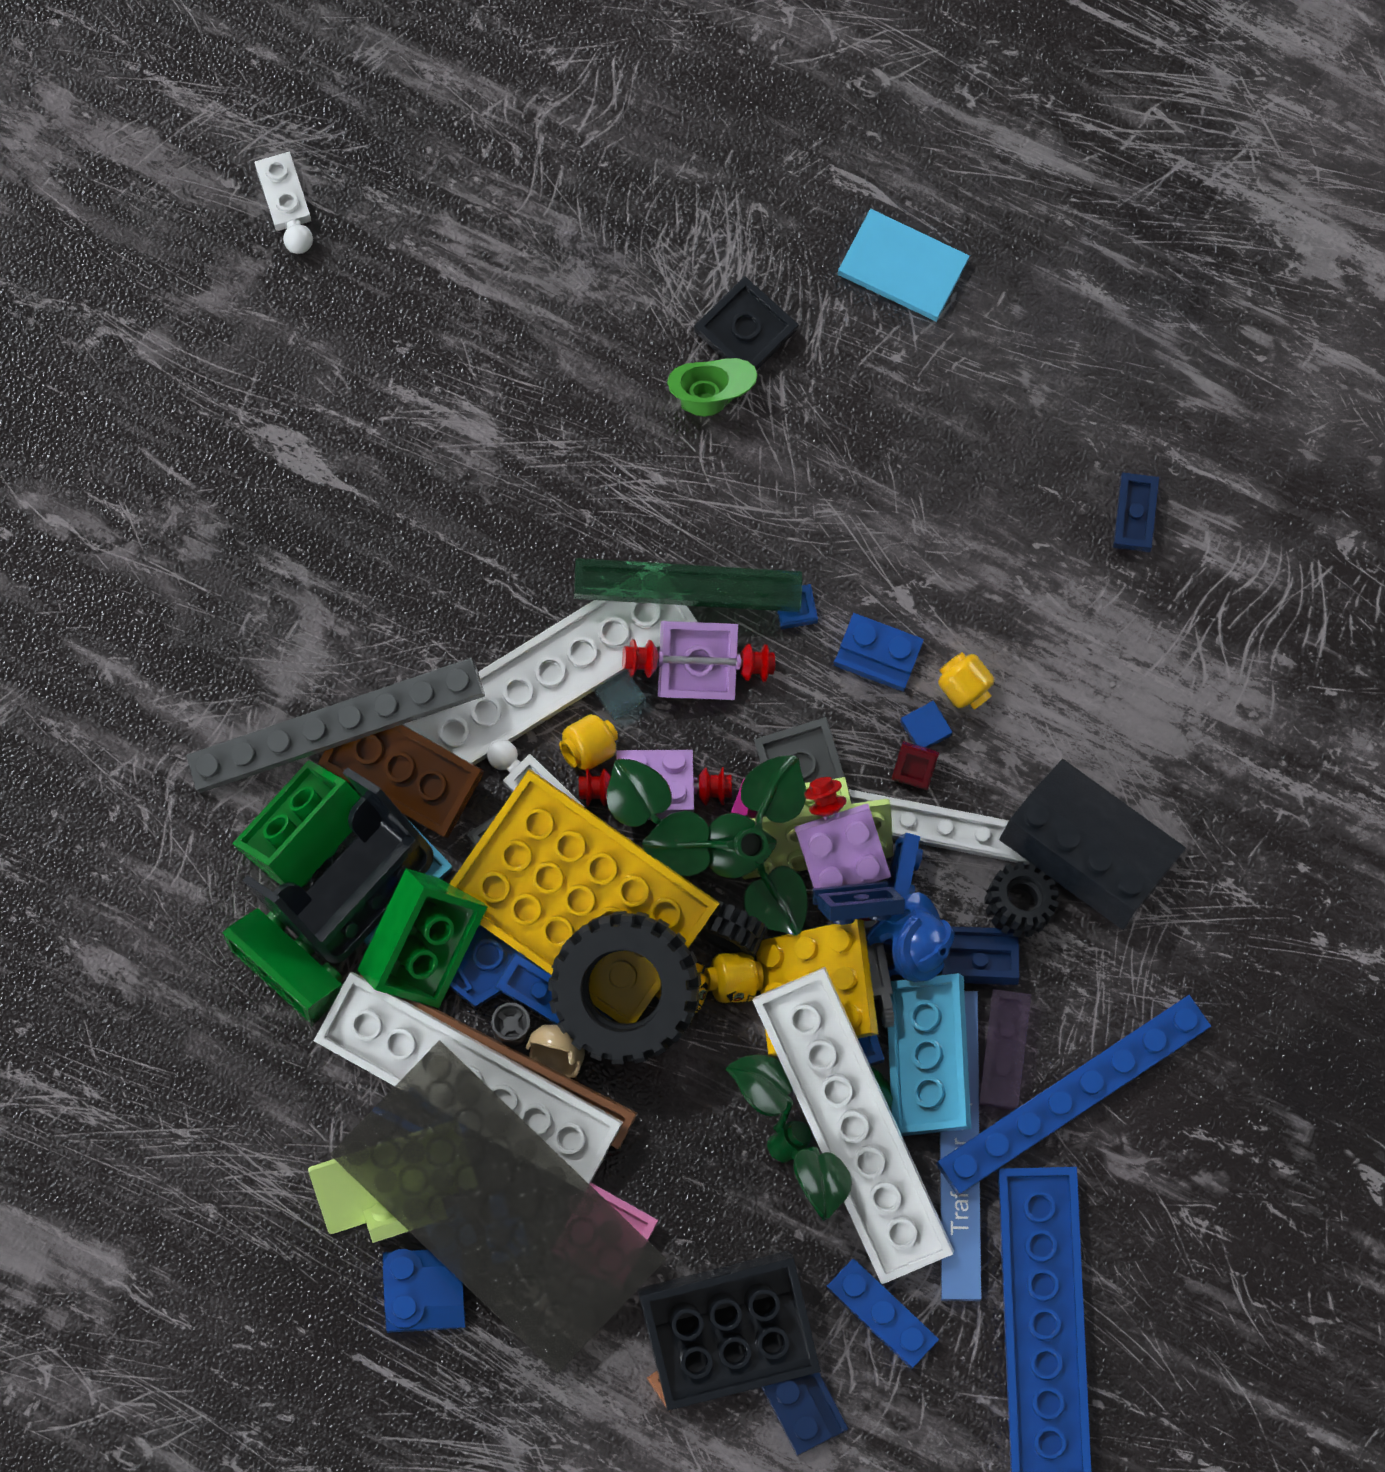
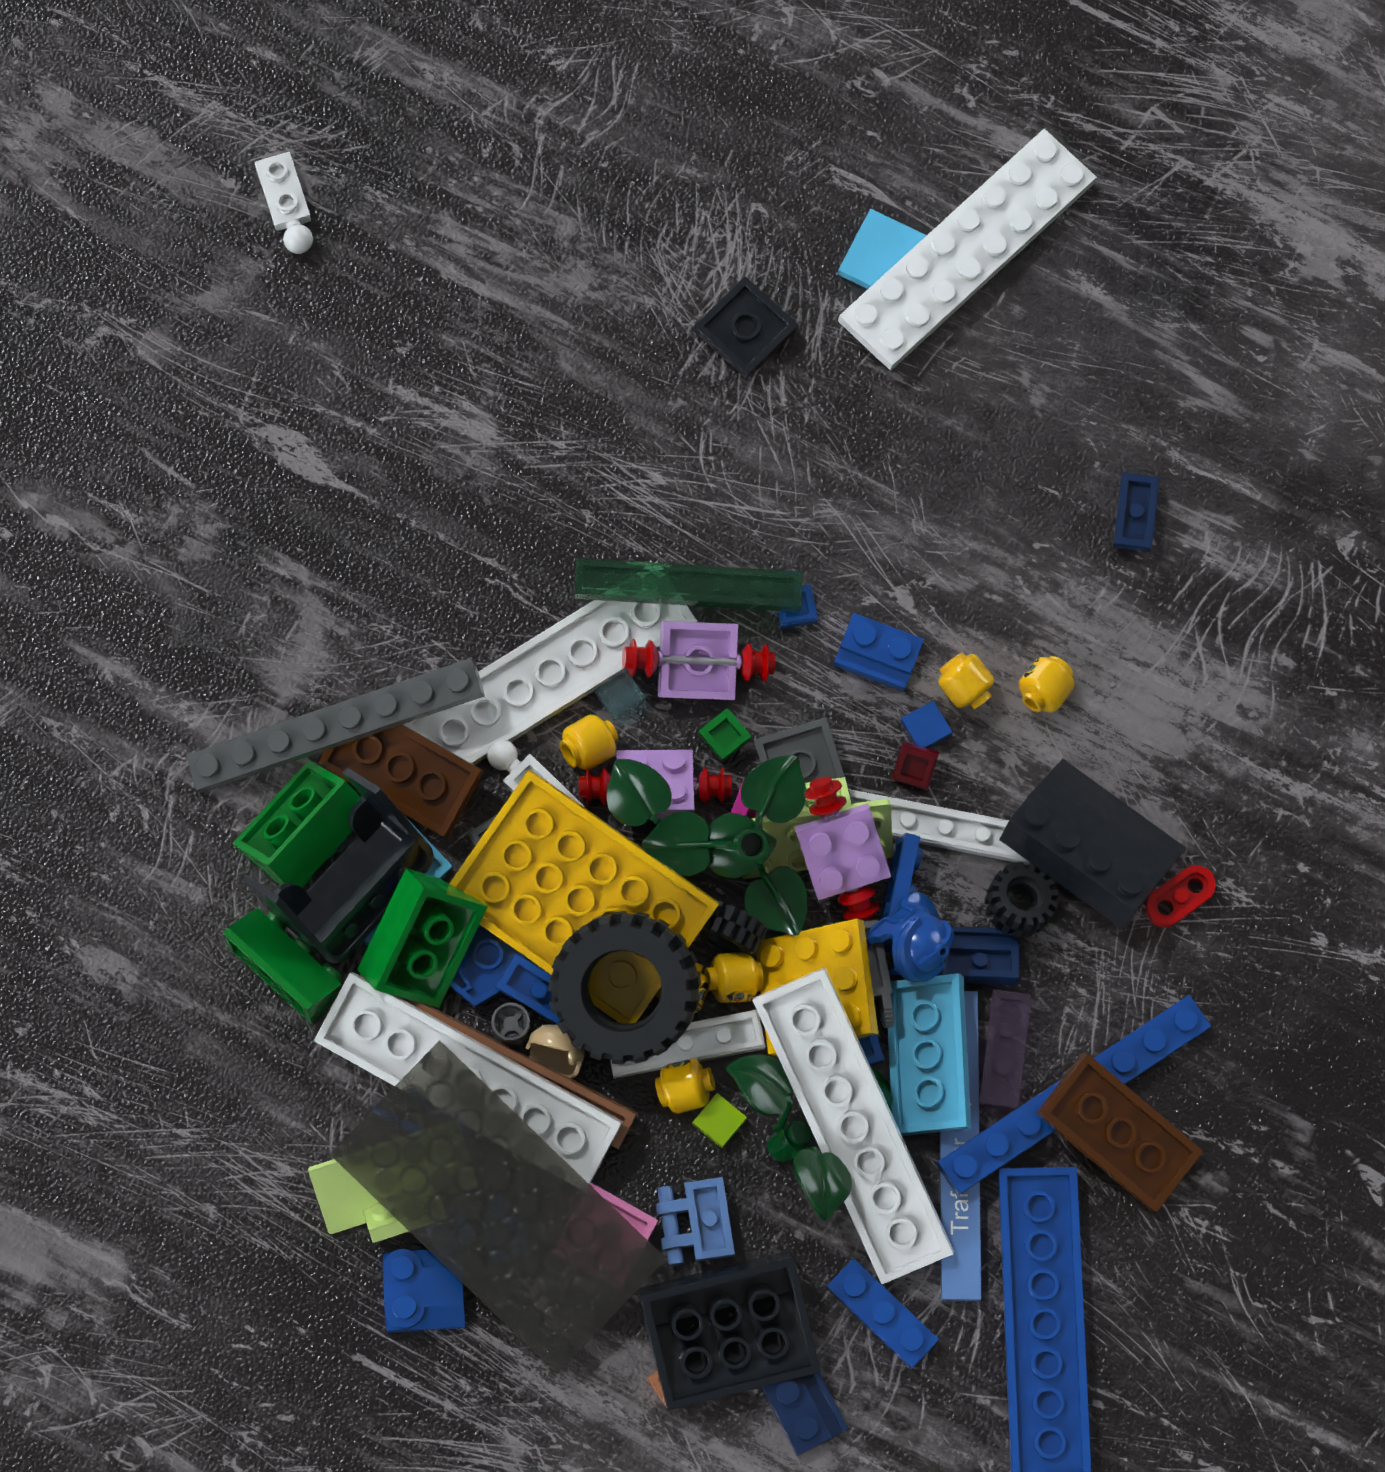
(684, 1086): none -> yellow head
(704, 1041): none -> white tile
(708, 1221): none -> medium blue plate
(711, 385): bright green piece -> none
(719, 1120): none -> lime tile
(724, 735): none -> green plate
(858, 901): dark blue plate -> none
(967, 249): none -> white plate
(1046, 684): none -> yellow head
(1119, 1132): none -> reddish brown plate
(1179, 897): none -> red plate

